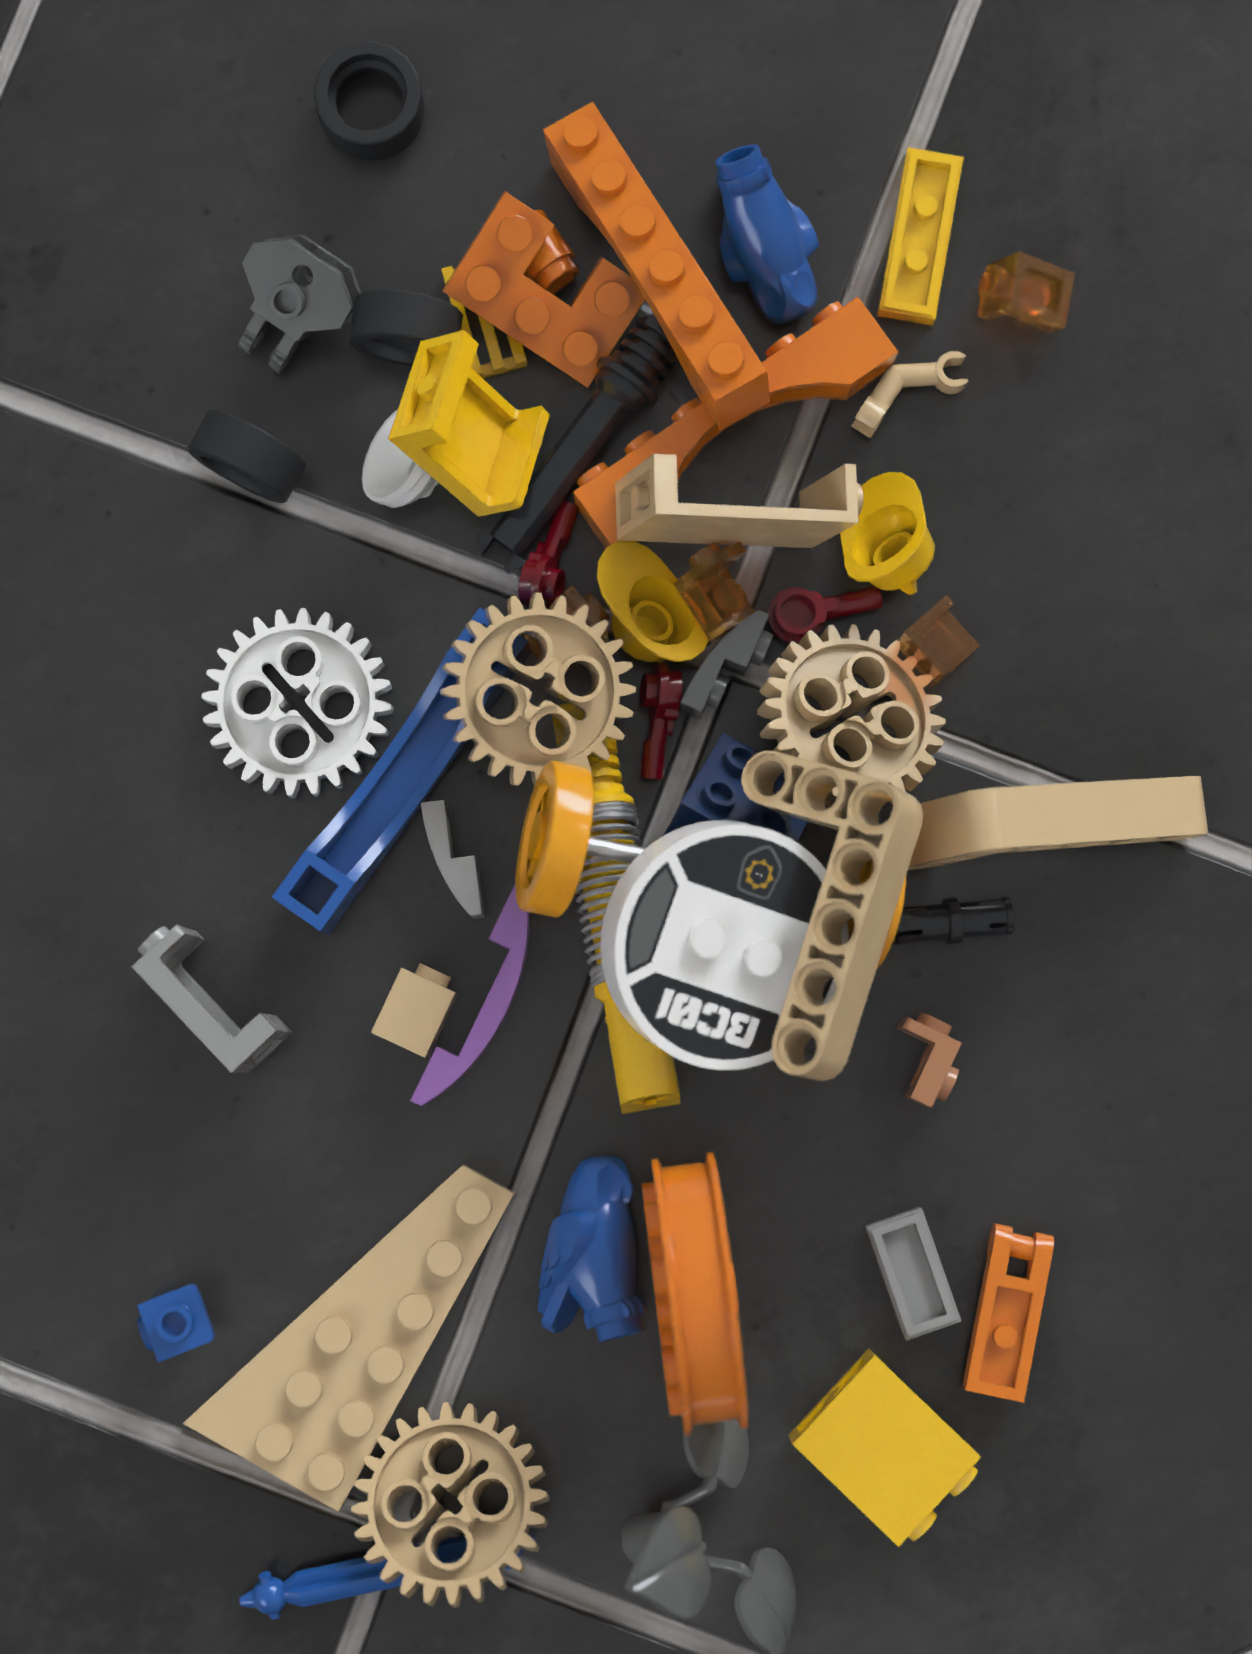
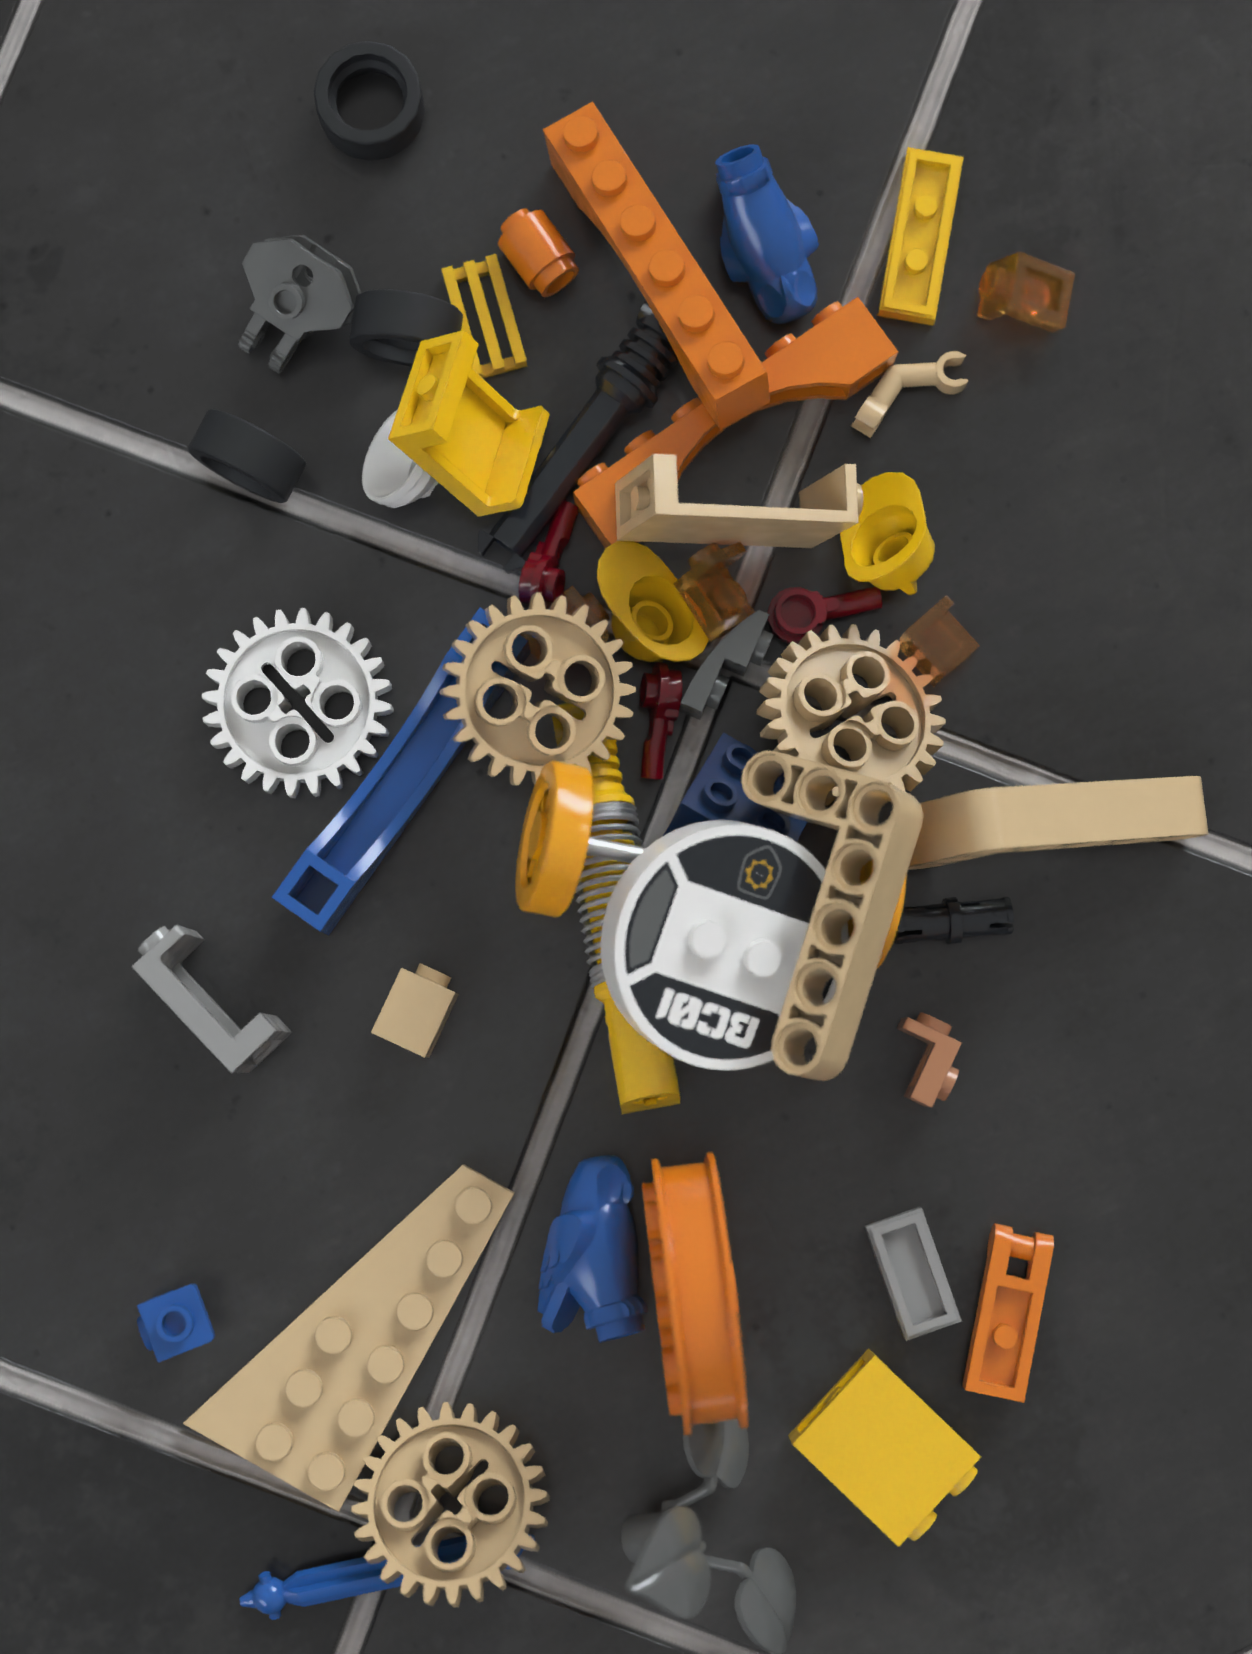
(447, 1068): medium lavender slope -> none
(459, 873): light grey slope -> none
(494, 287): orange plate -> none

